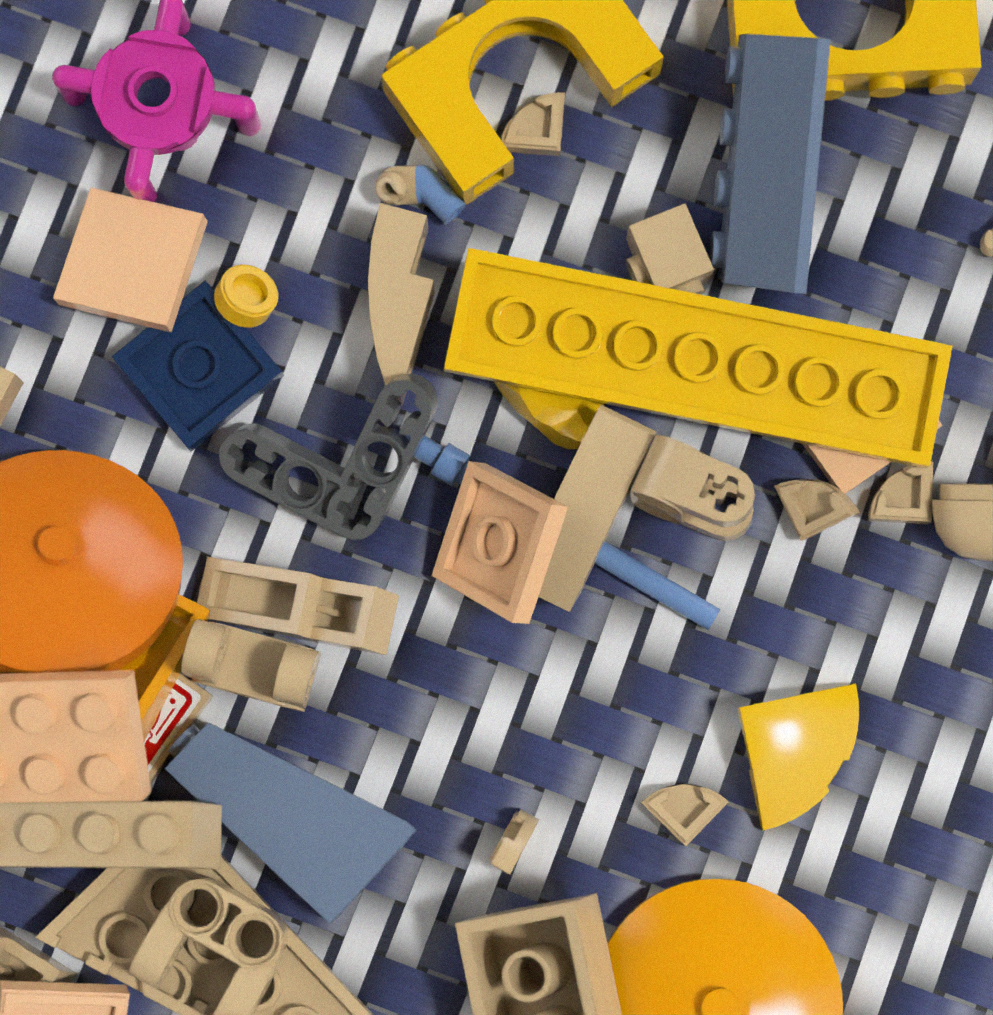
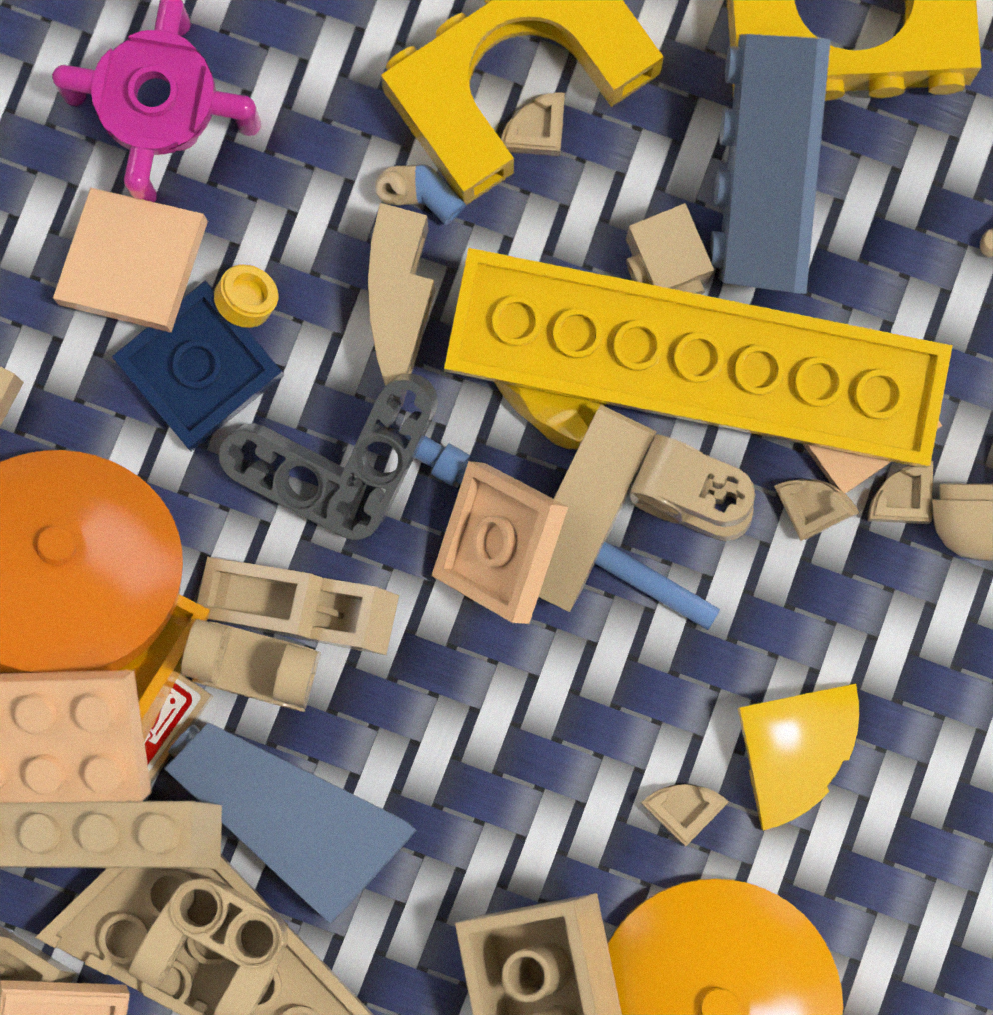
(513, 841): tan tile -> none

